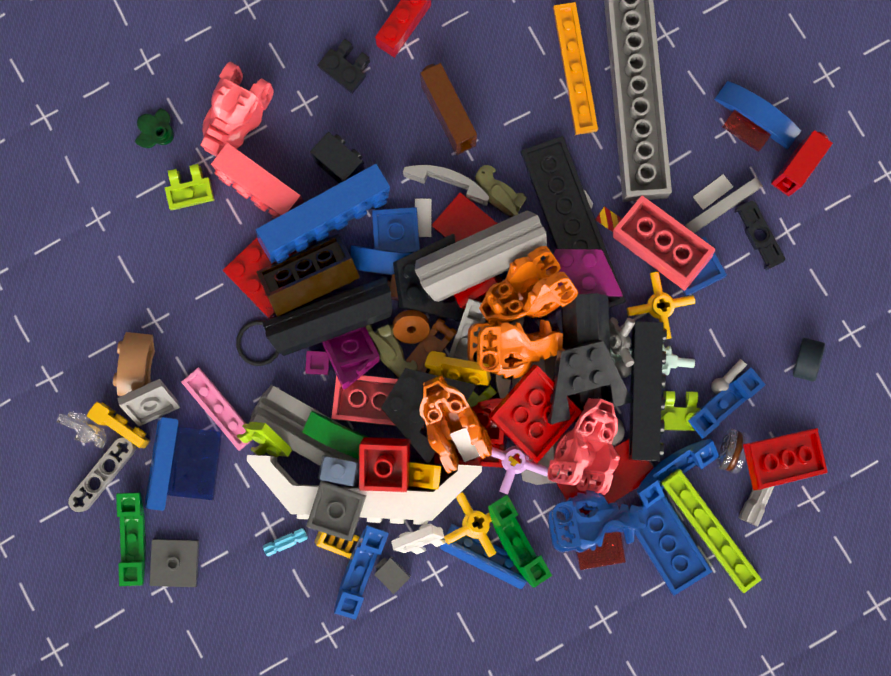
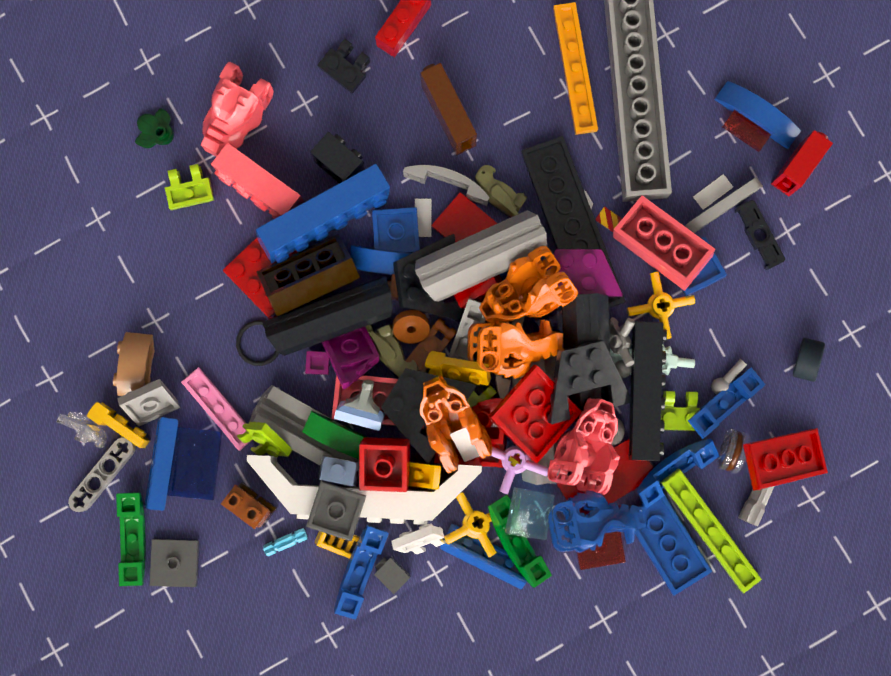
(243, 504): none -> dark orange hips
(361, 409): none -> piece
(529, 513): none -> clear light blue tile

